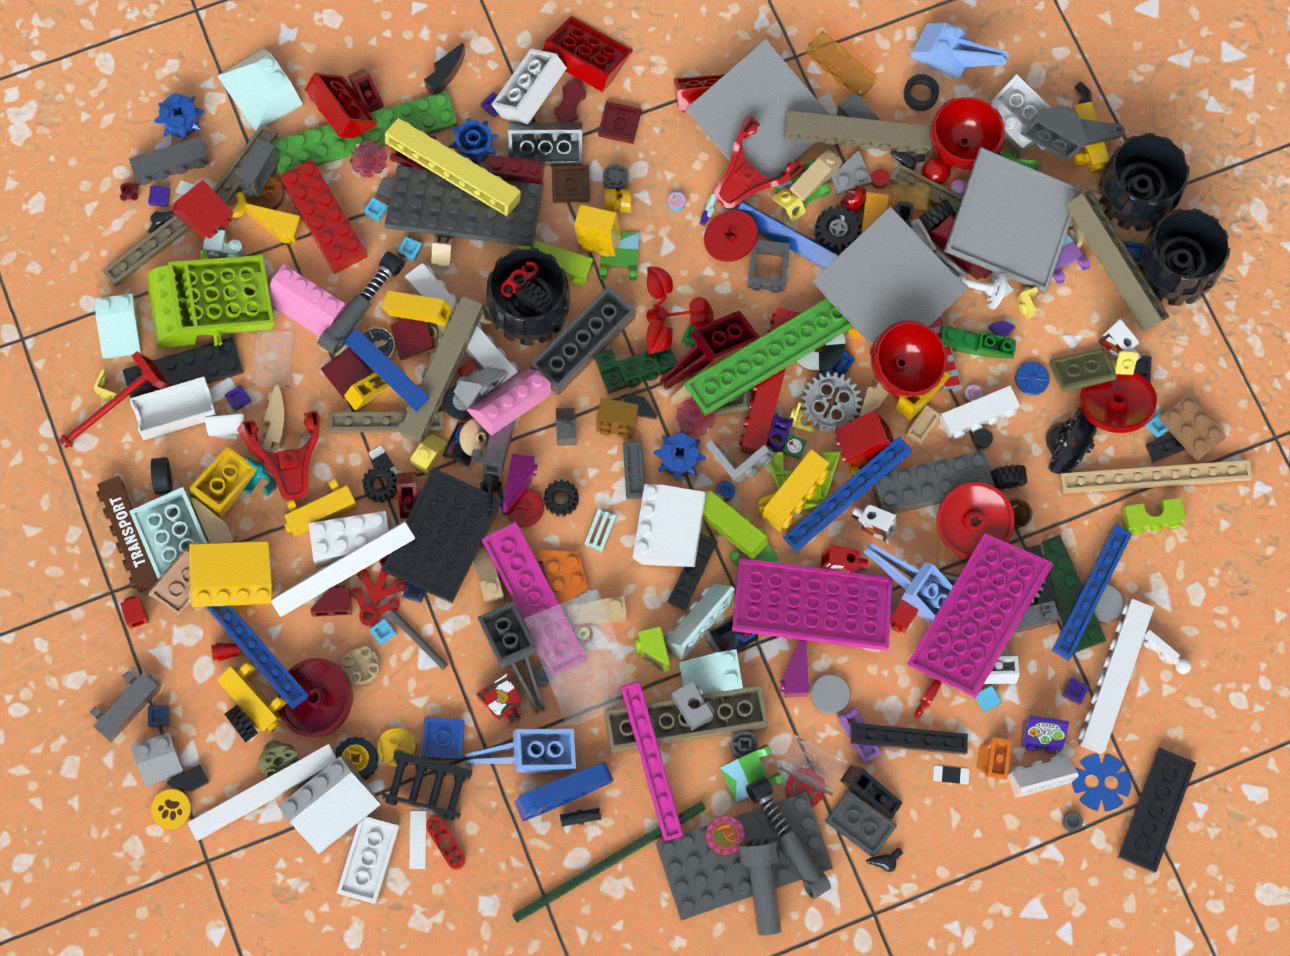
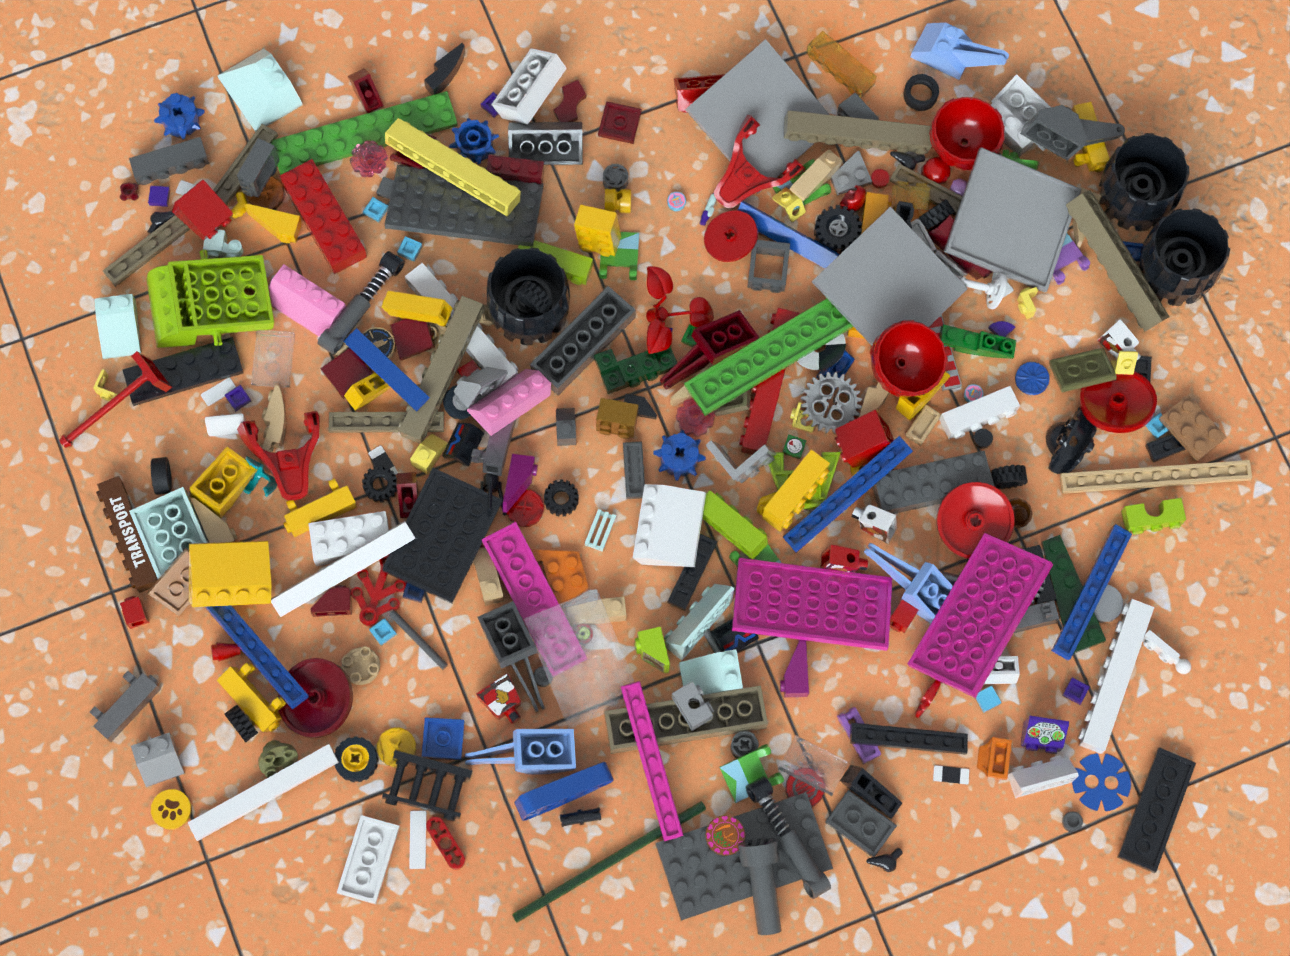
(158, 716): dark blue plate -> none
(173, 408): white brick -> none
(190, 780): black tile -> none
(330, 804): slope -> none
(339, 105): red slope -> none
(442, 250): tan slope -> none
(470, 437): tan dish -> none
(509, 282): red piece -> none
(570, 183): reddish brown tile -> none
(587, 53): red slope -> none
(726, 490): blue tile -> none
(779, 429): dark purple piece -> none
(830, 694): light grey tile -> none
(1085, 92): black arm -> none

